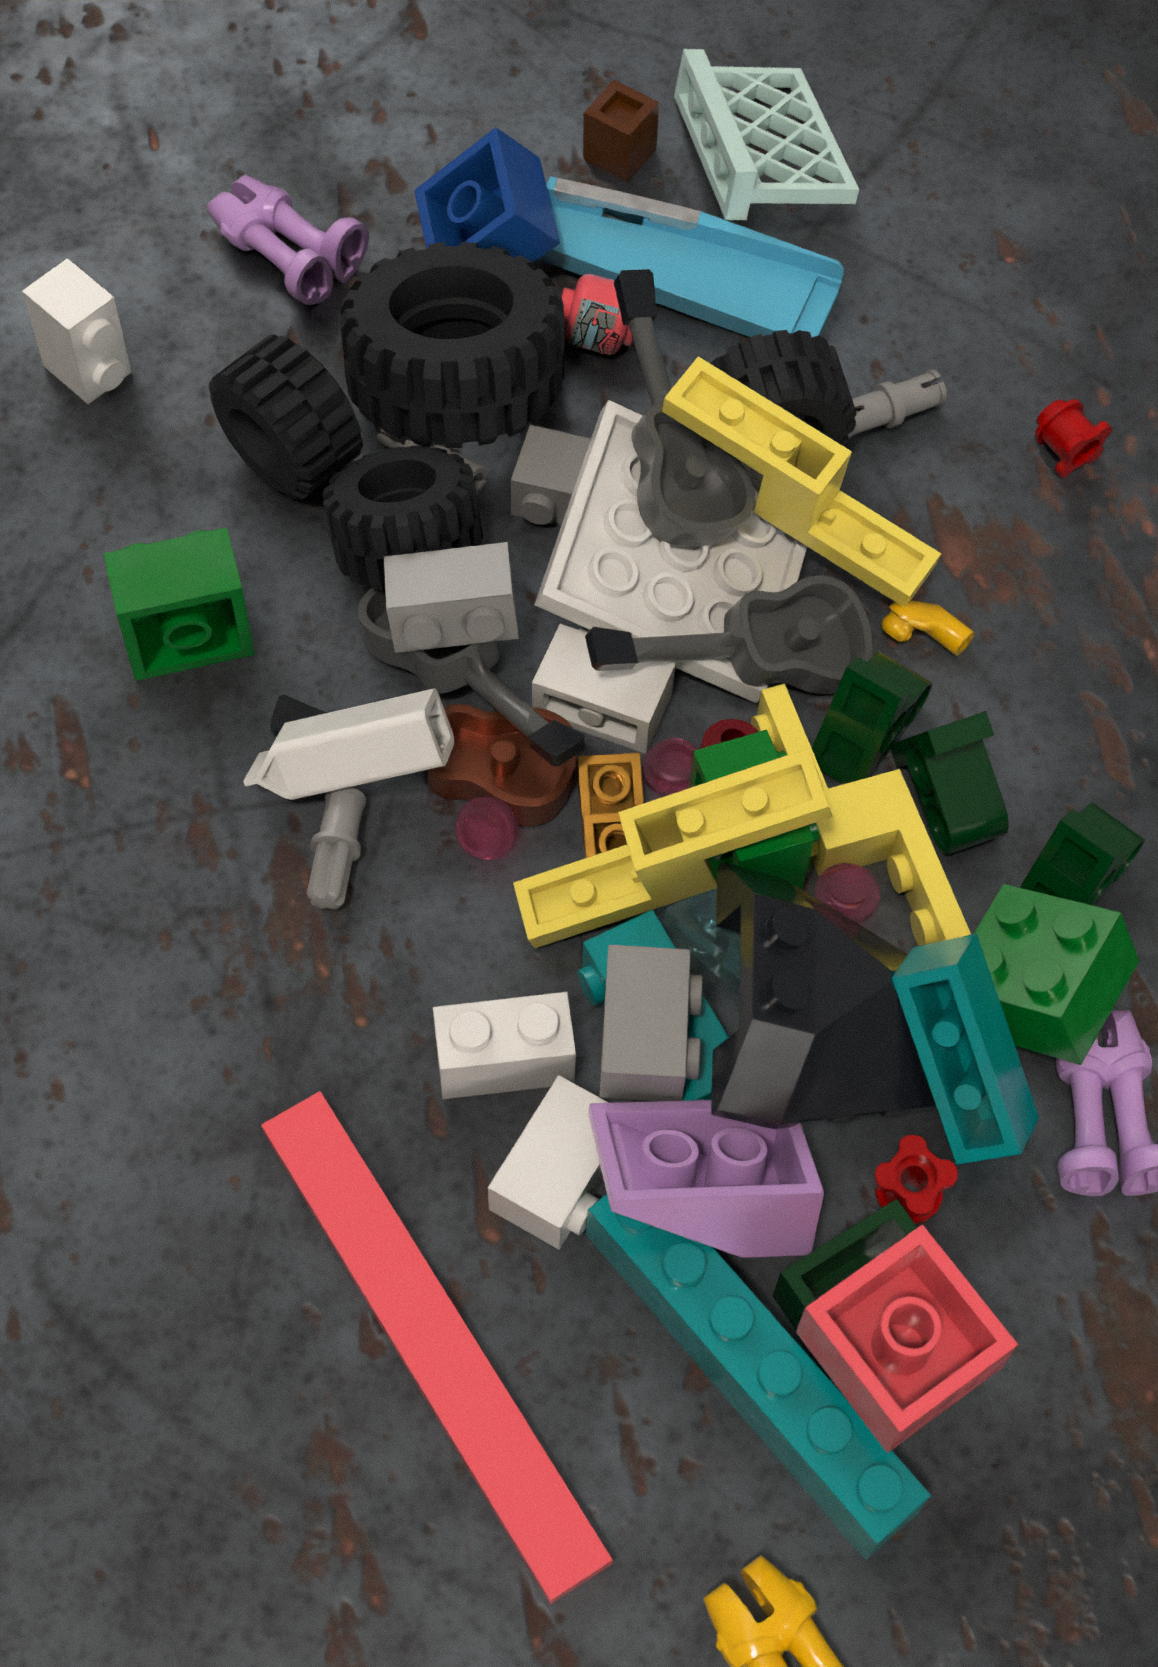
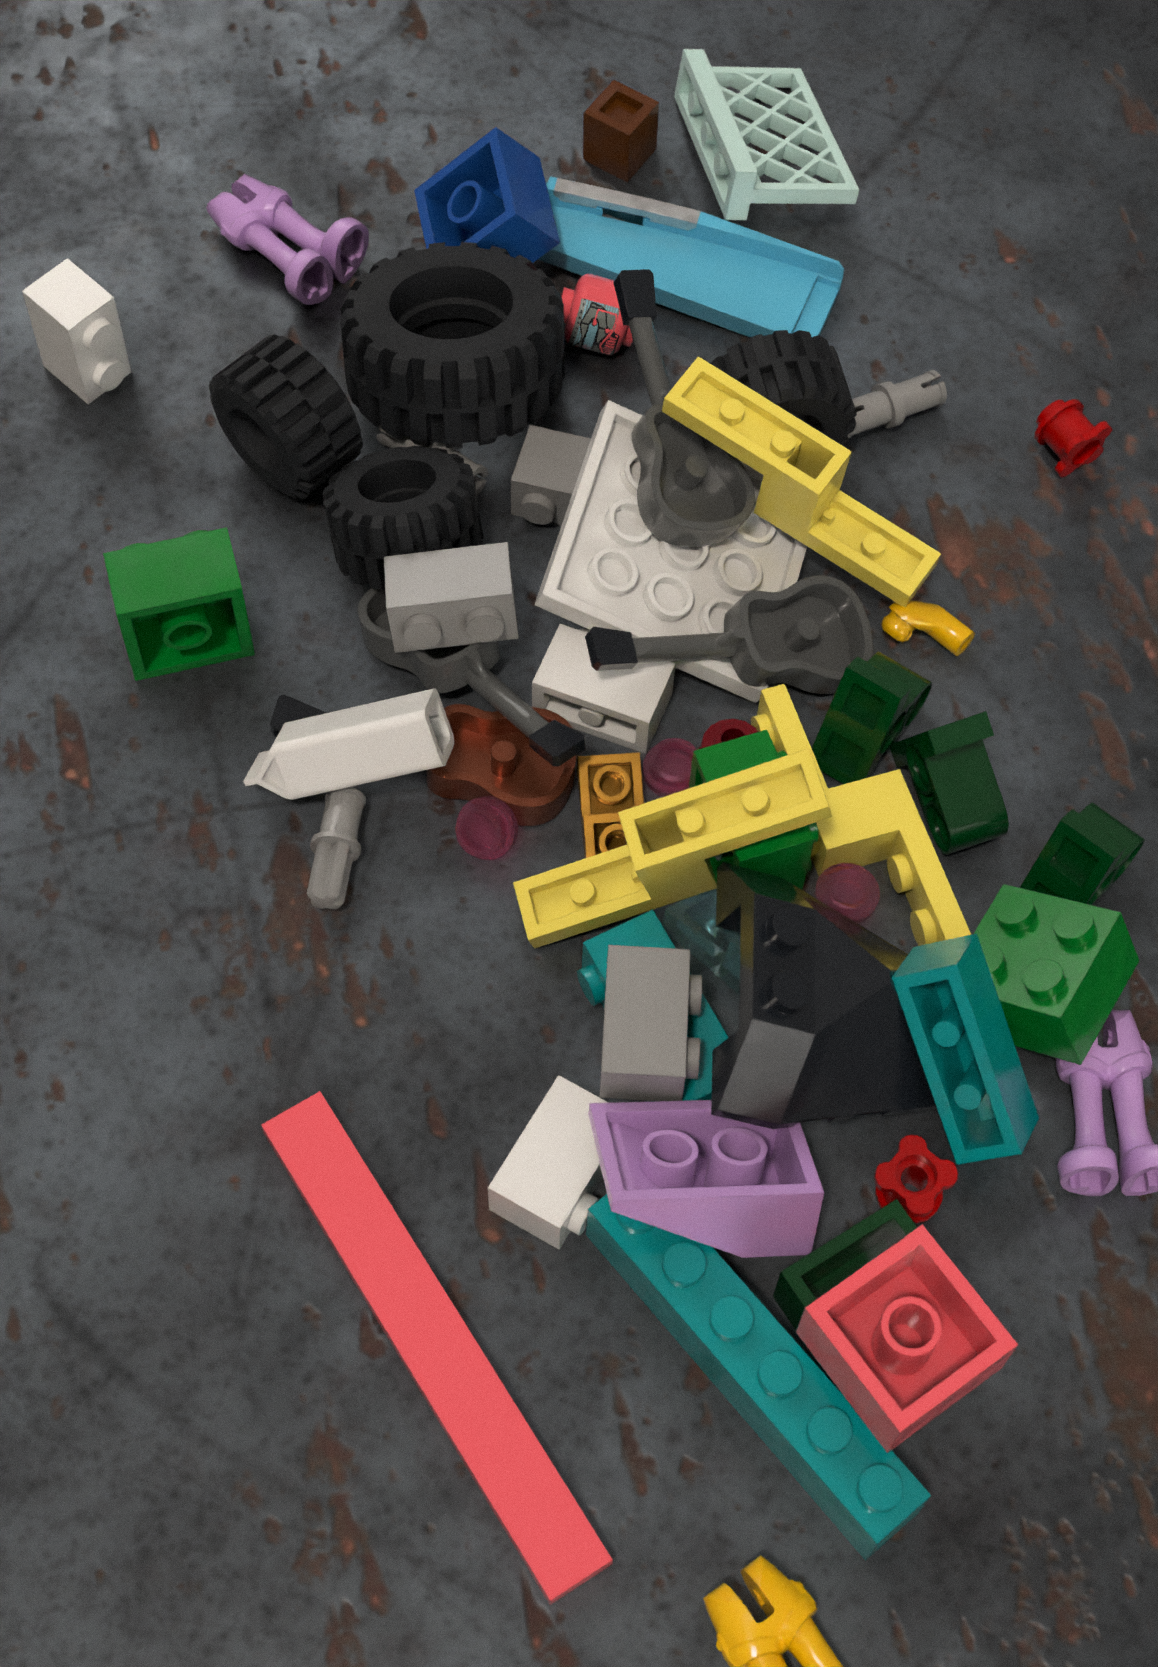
(504, 1045): white brick -> none

